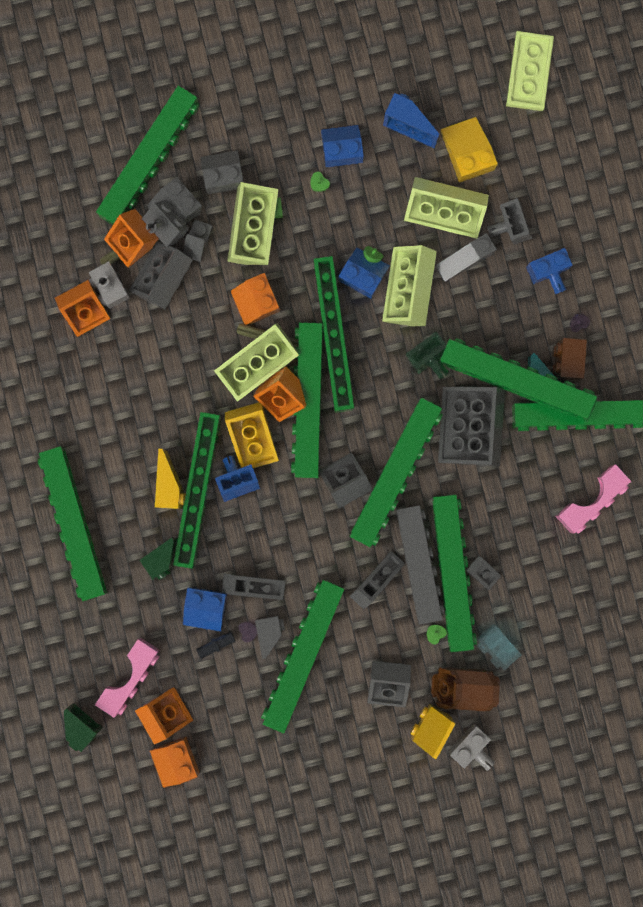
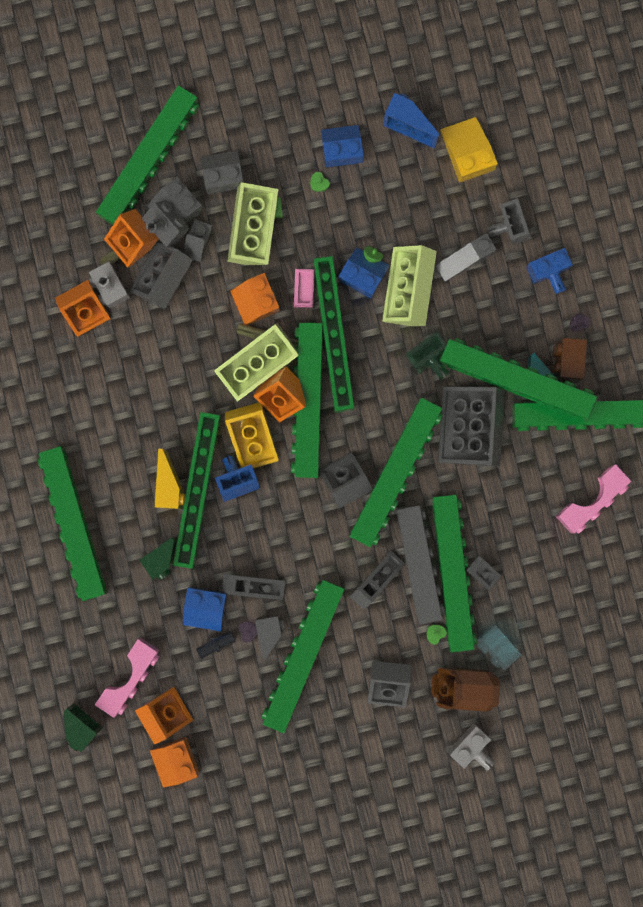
(304, 288): none -> bright pink tile
(432, 730): yellow slope -> none
(446, 207): yellowish green slope -> none
(529, 71): yellowish green tile -> none

